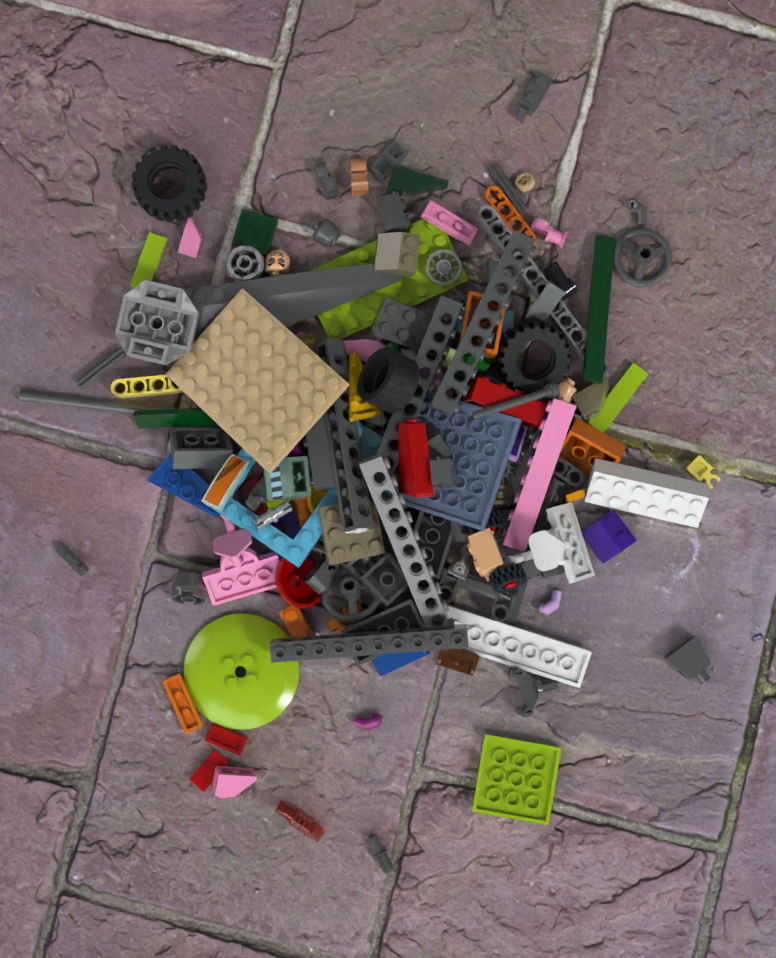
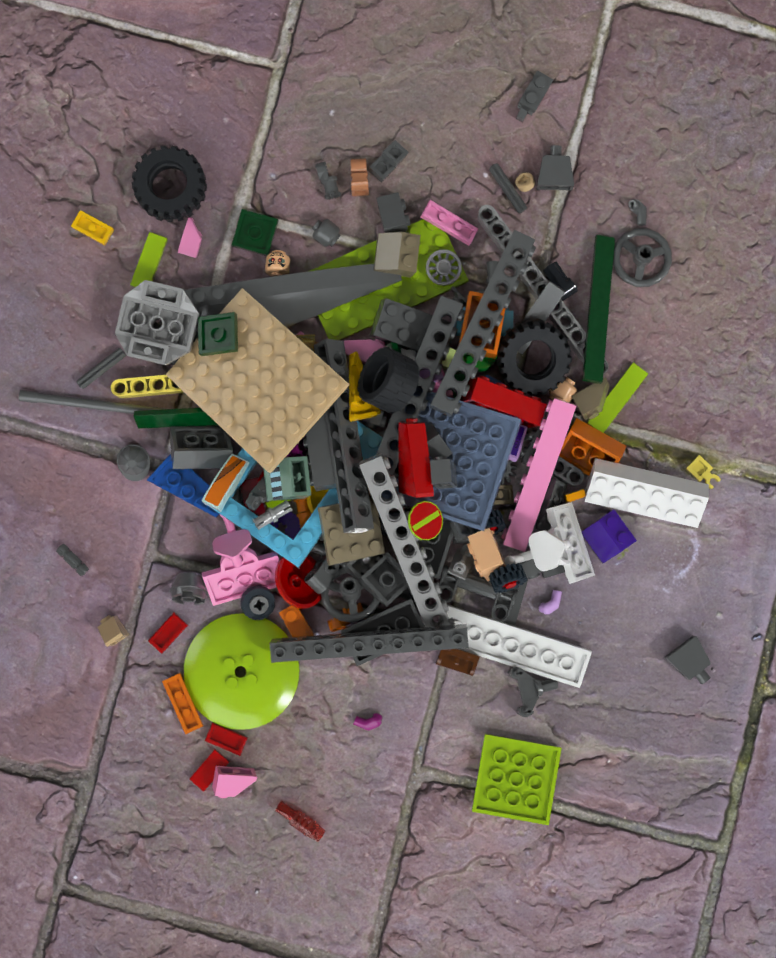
(92, 227): none -> yellow plate
(112, 630): none -> tan slope
(133, 462): none -> dark grey piece
(168, 633): none -> red tile
(217, 334): none -> dark green plate
(244, 263): light grey cone -> none
(251, 599): none -> black wheel
(380, 853): dark grey axle -> none
(390, 662): blue beam -> none
(411, 182): clear green slope -> none
(425, 520): none -> red piece
(512, 216): orange beam -> none
(551, 391): dark grey piece -> none
(552, 235): bright pink connector -> none
(555, 171): none -> dark grey torso

